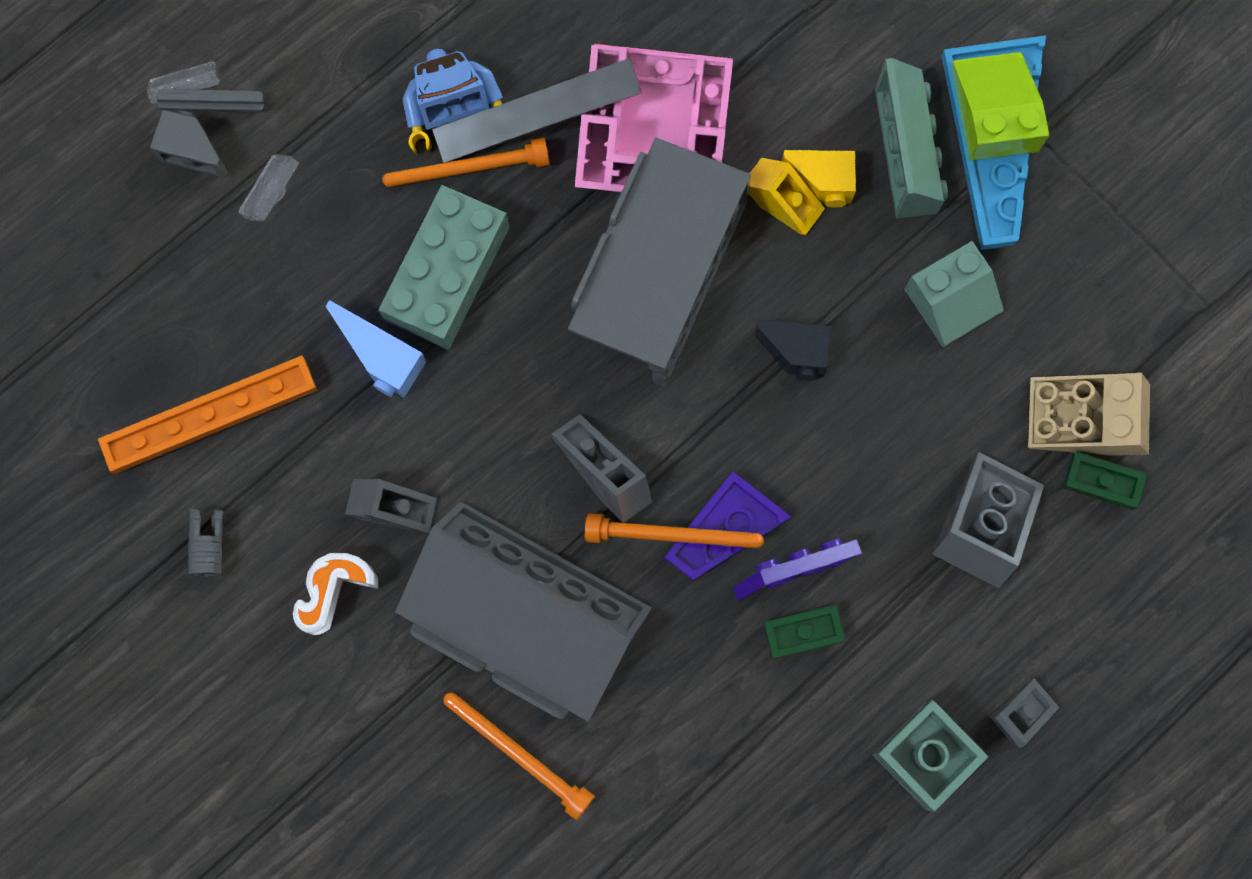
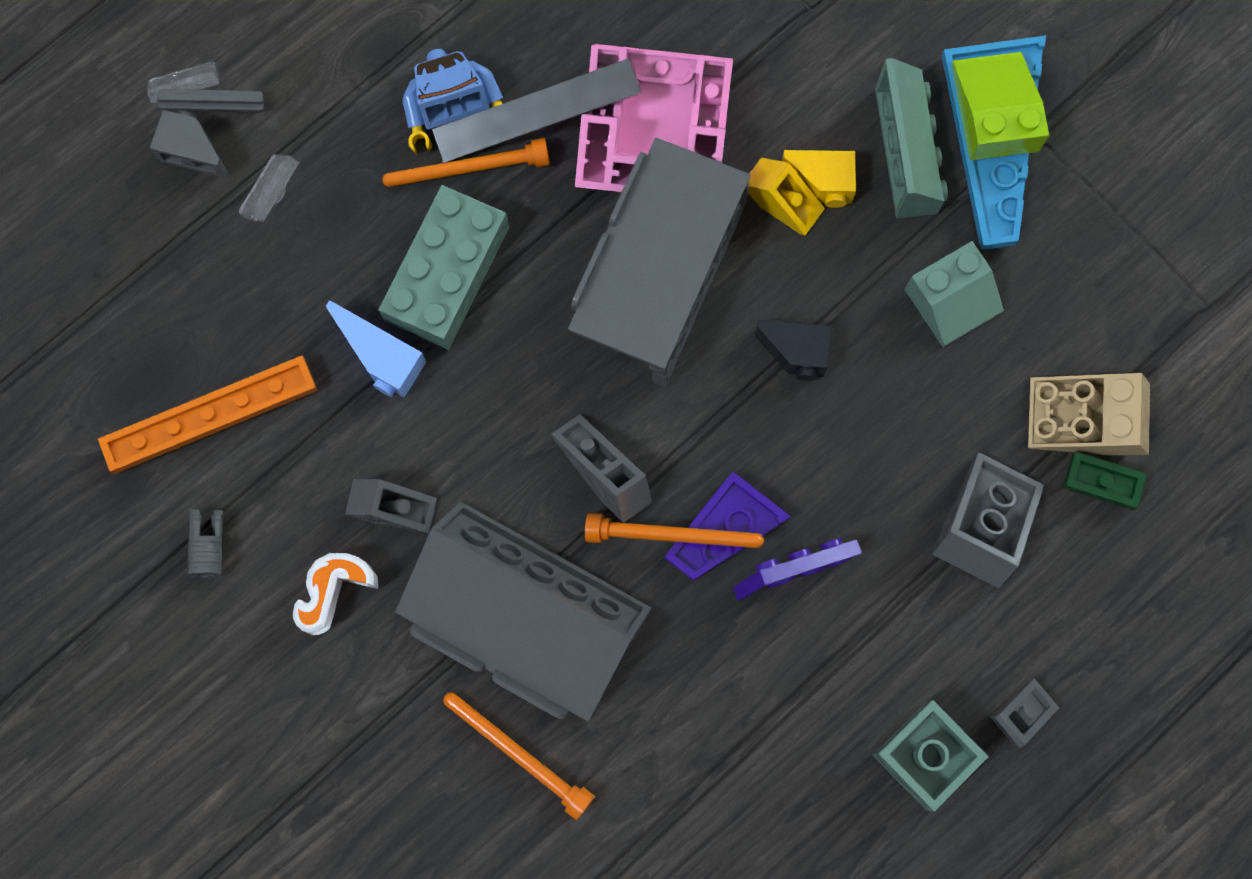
(804, 632): dark green plate -> none

